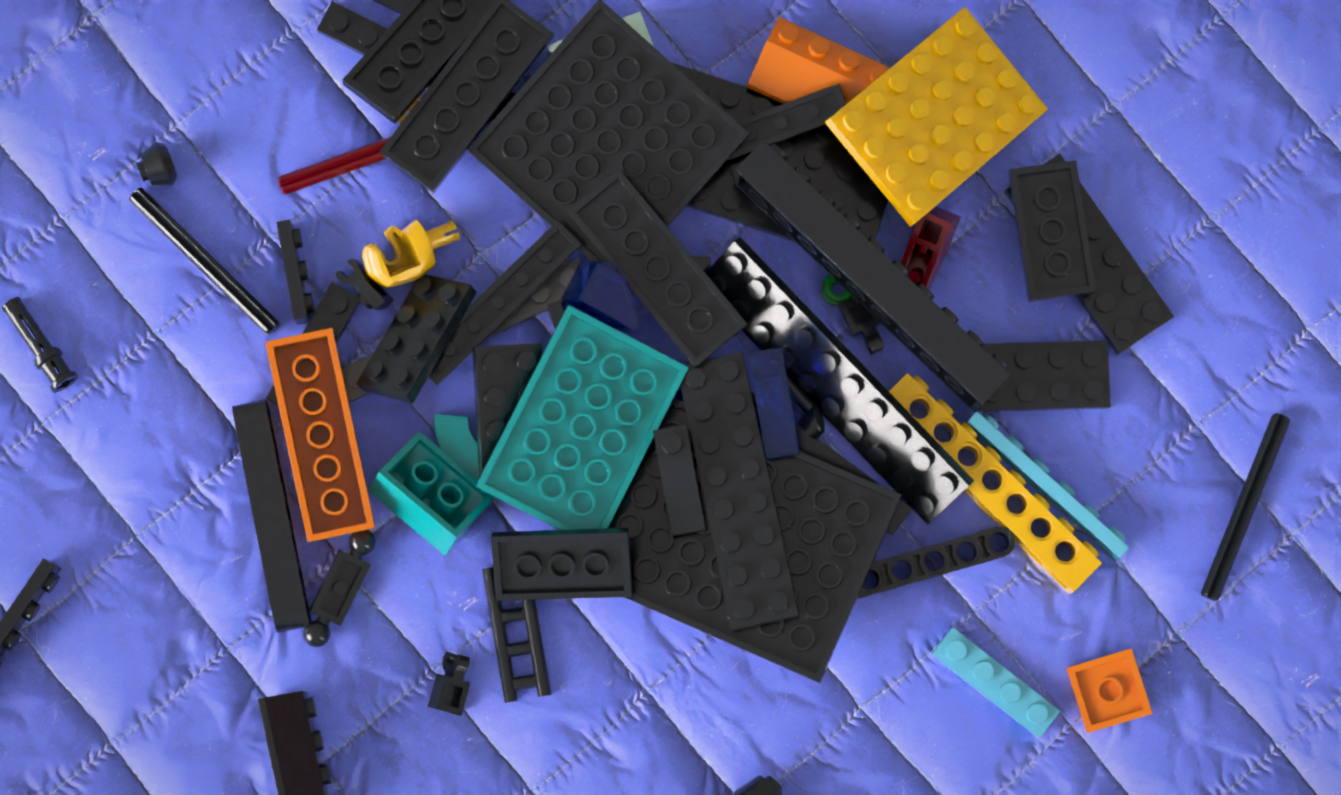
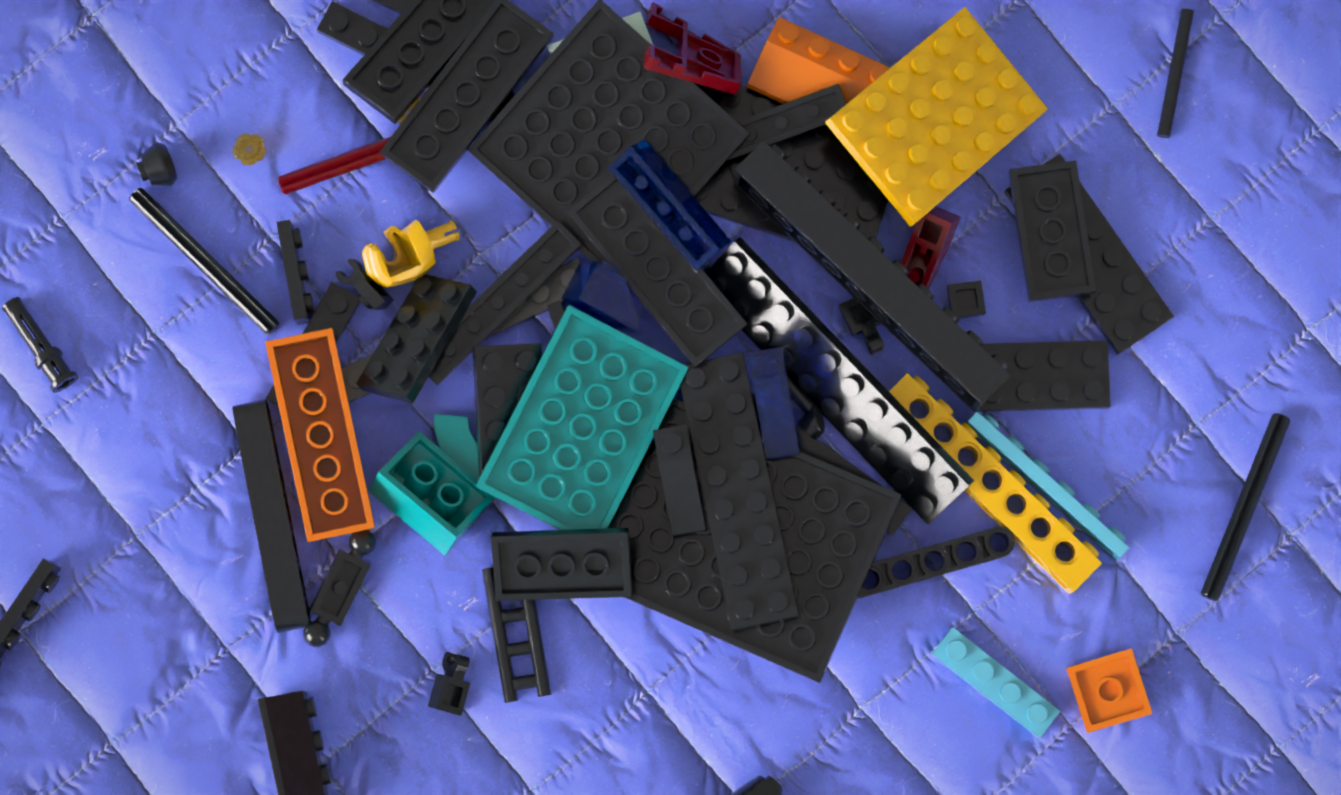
(257, 152): none -> clear yellow plate
(669, 204): none -> clear blue brick
(697, 58): none -> dark red wing
(829, 296): green plate -> none
(966, 299): none -> black plate
(1175, 73): none -> black bar

